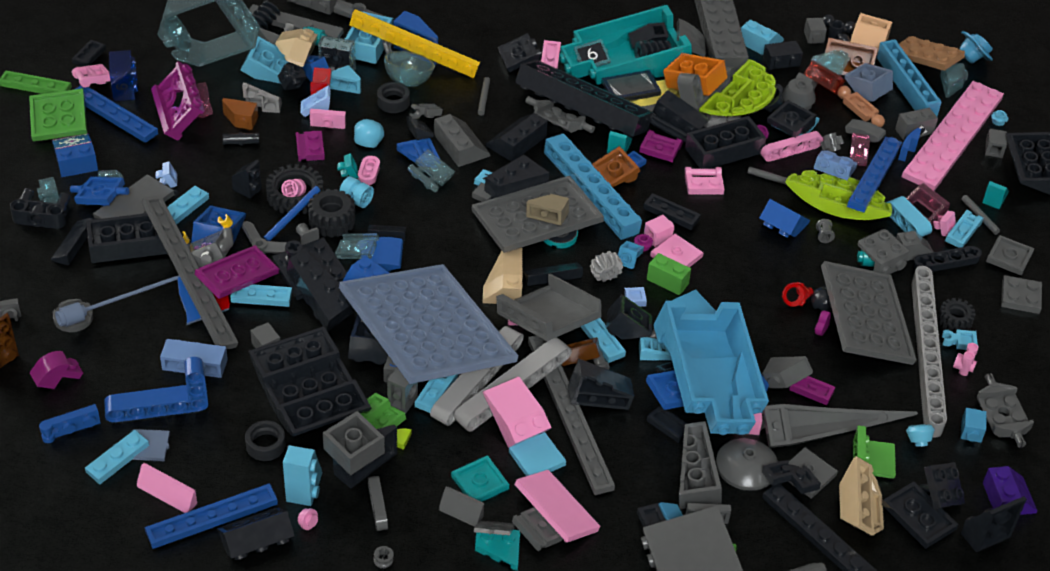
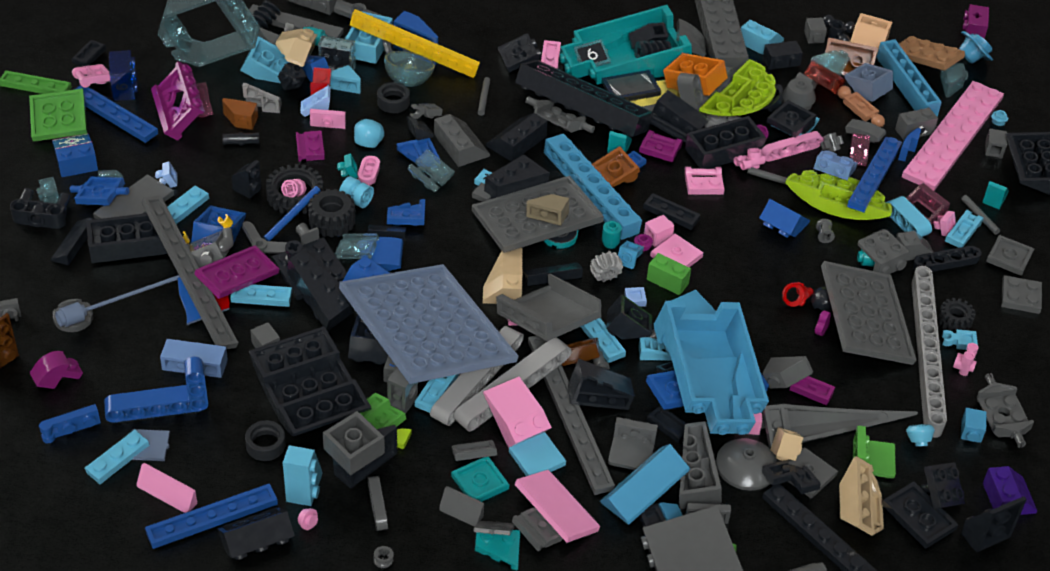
(407, 214): none -> blue wing
(474, 450): none -> dark grey tile
(611, 234): none -> teal brick
(632, 443): none -> dark grey bracket
(646, 484): none -> dark azure slope
(753, 159): none -> bright pink plate
(786, 444): none -> tan brick
(976, 20): none -> magenta brick

